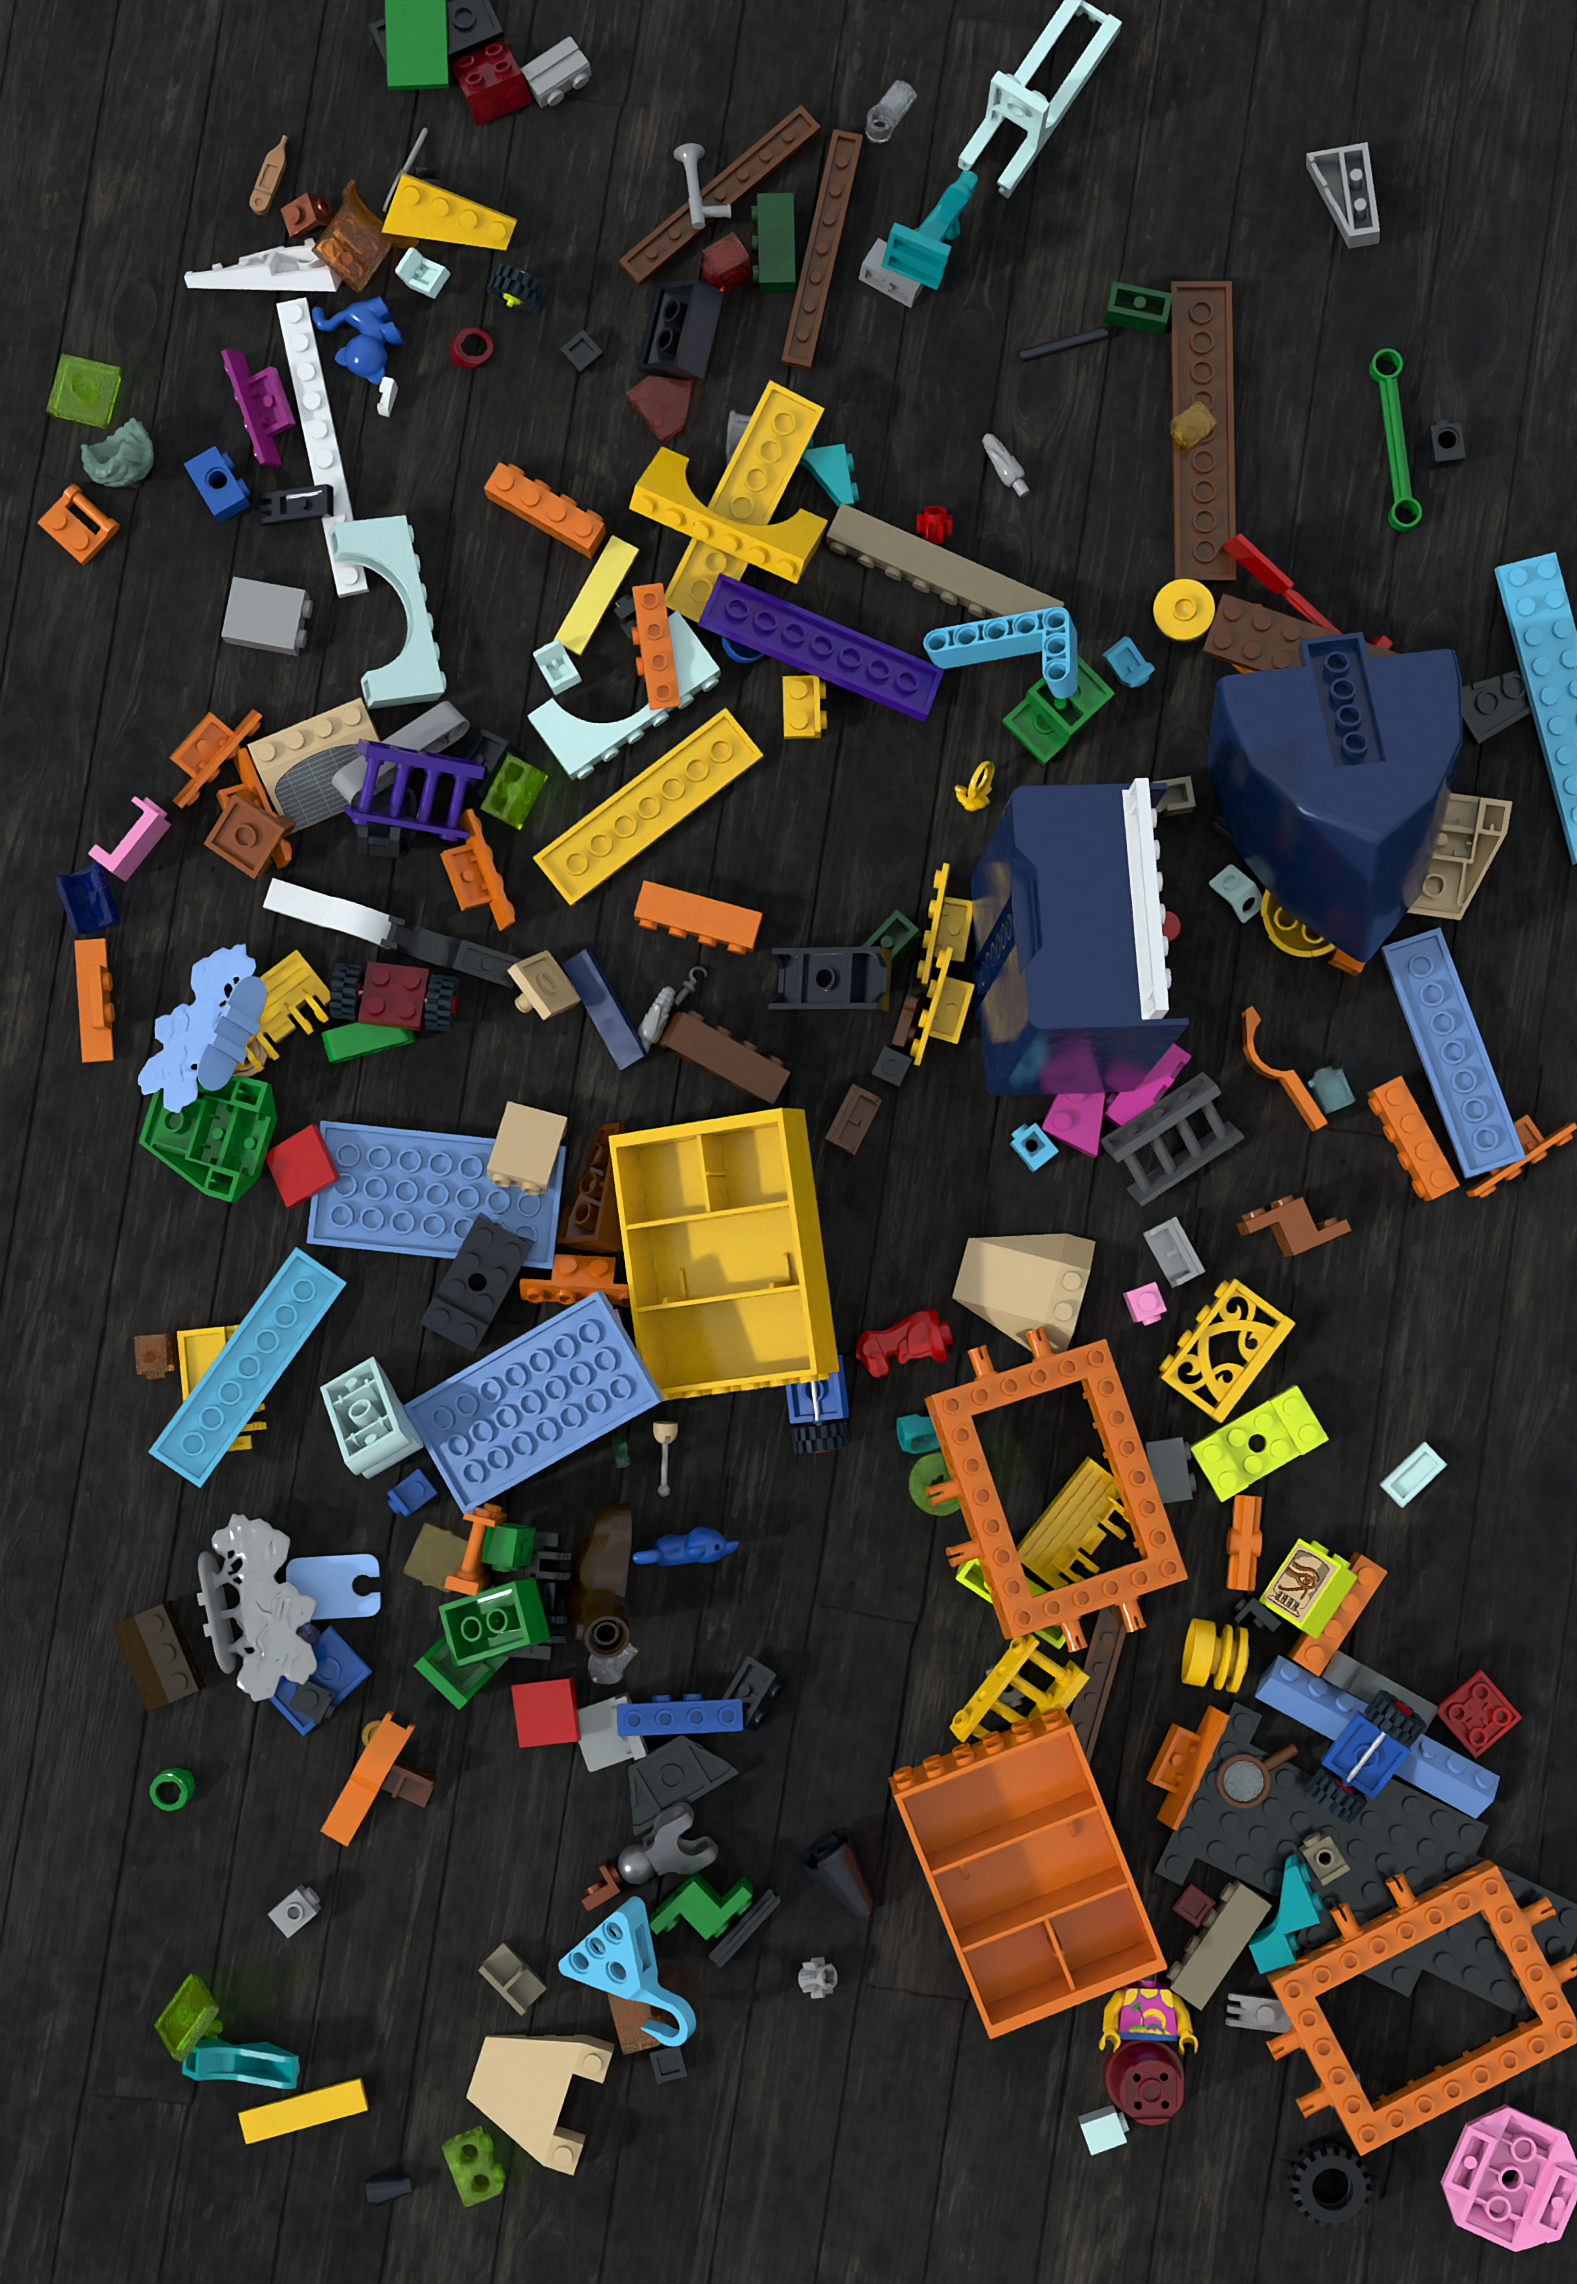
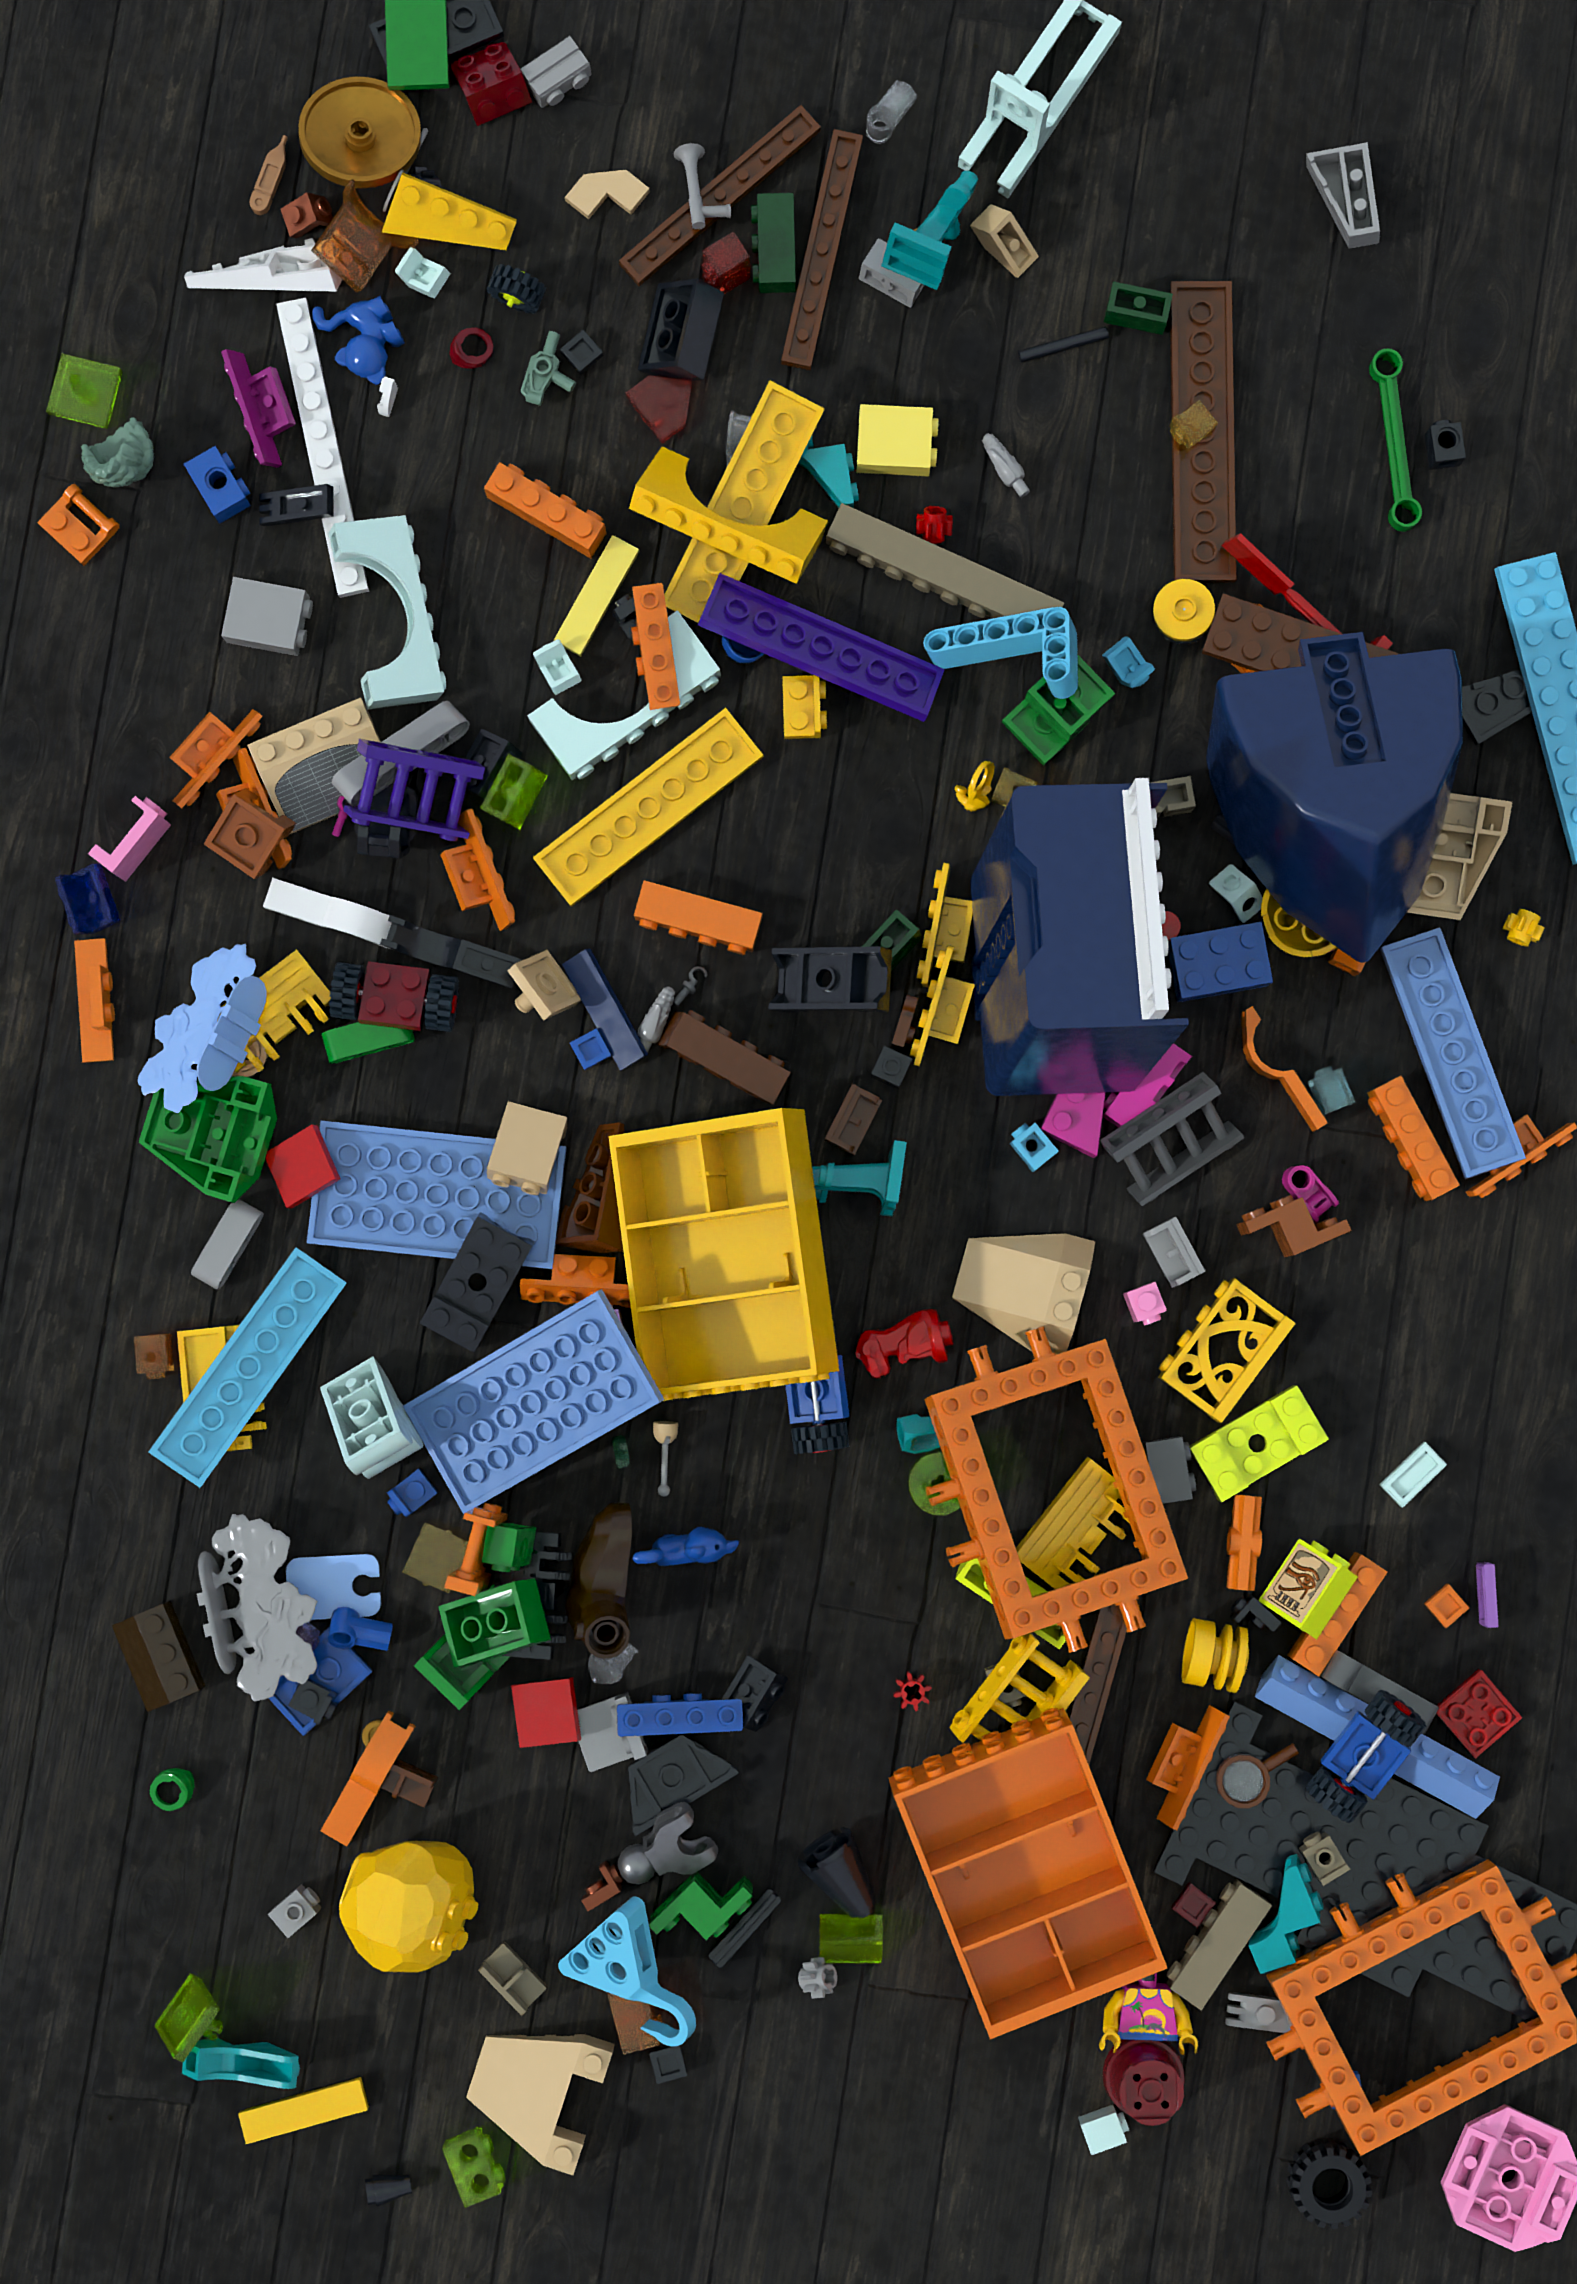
(227, 1244): none -> light grey beam
(341, 818): none -> dark pink hand
(350, 1629): none -> blue piece
(359, 132): none -> pearl gold dish
(408, 1905): none -> yellow rock
(544, 370): none -> sand green piece
(590, 1049): none -> blue plate
(617, 185): none -> tan tile
(851, 1939): none -> clear neon green panel
(875, 1178): none -> teal piece
(896, 440): none -> light yellow brick
(913, 1700): none -> red gear
(1004, 239): none -> tan slope
(1005, 784): none -> clear yellow brick
(1219, 962): none -> blue brick
(1312, 1191): none -> dark pink piece
(1446, 1605): none -> orange tile
(1487, 1594): none -> medium lavender tile
(1523, 927): none -> yellow gear

